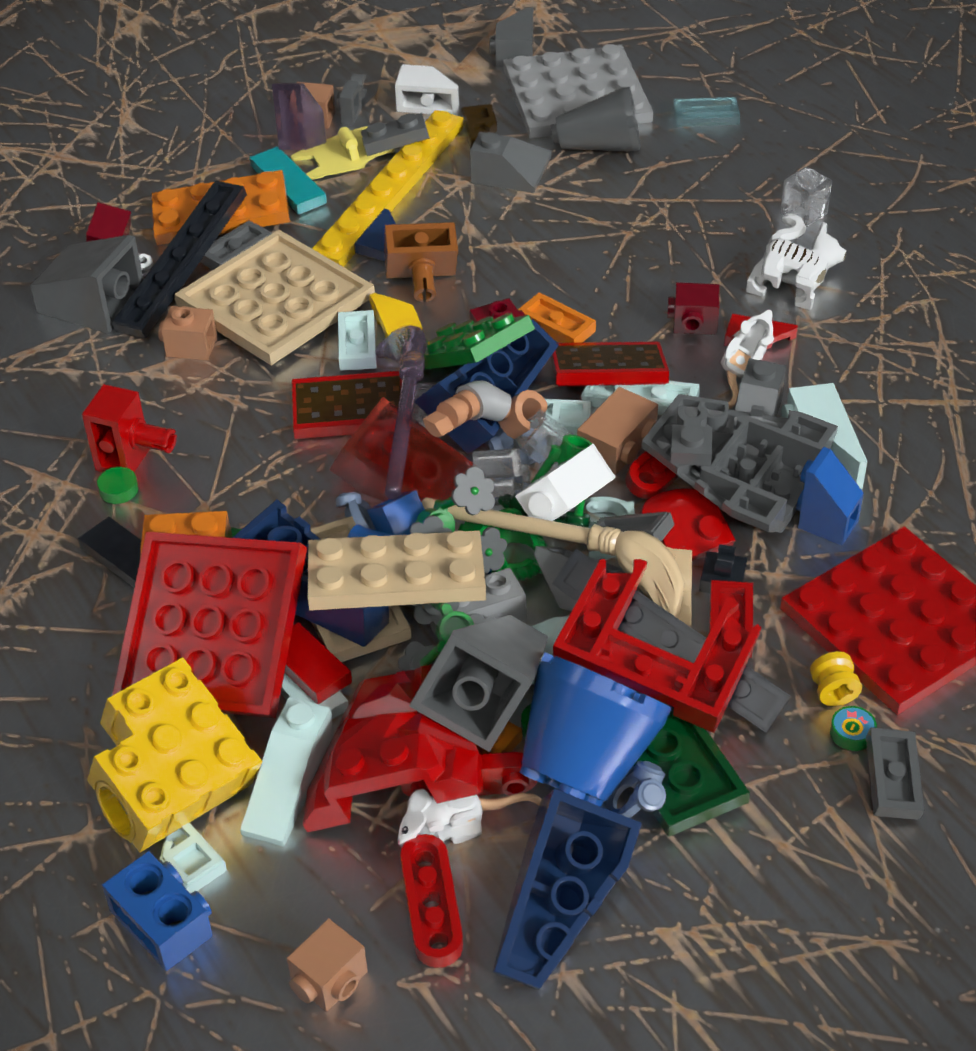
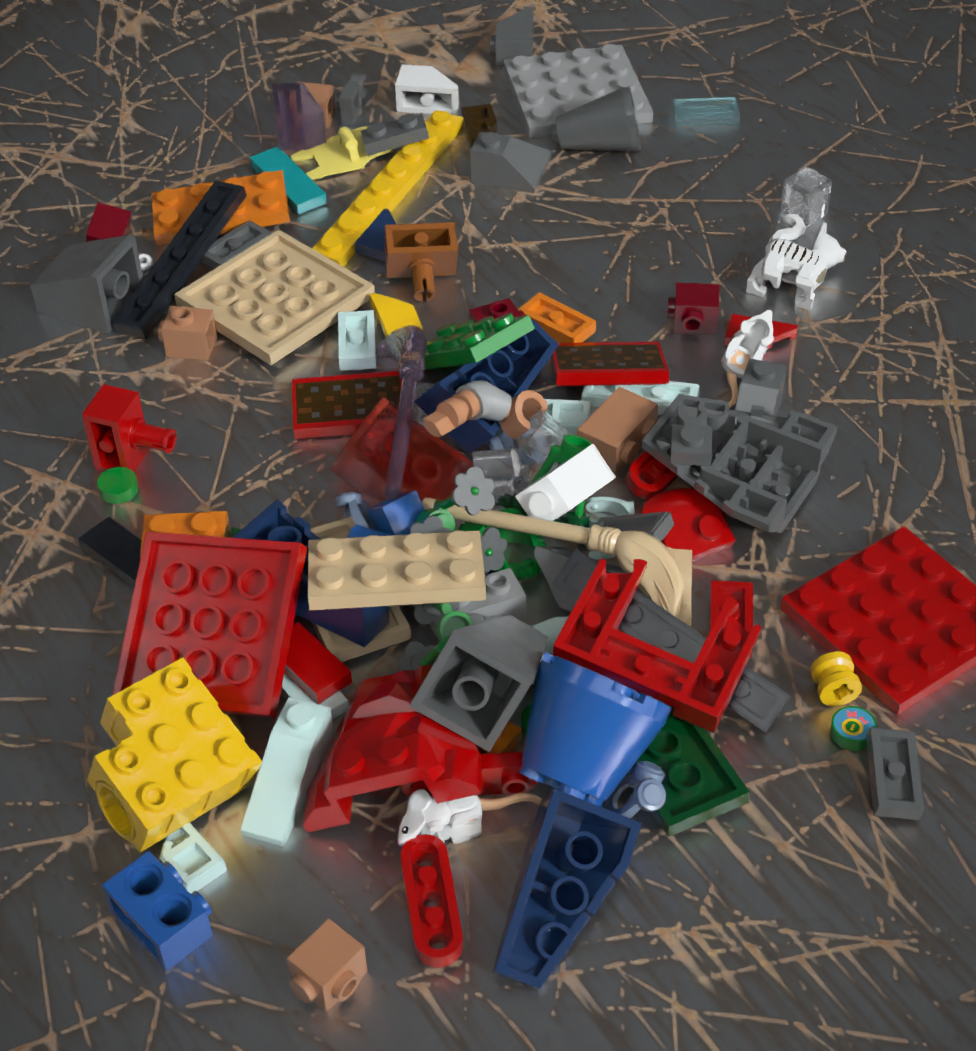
(722, 567): black tile -> none
(825, 404): light aqua slope -> none
(829, 499): blue slope -> none

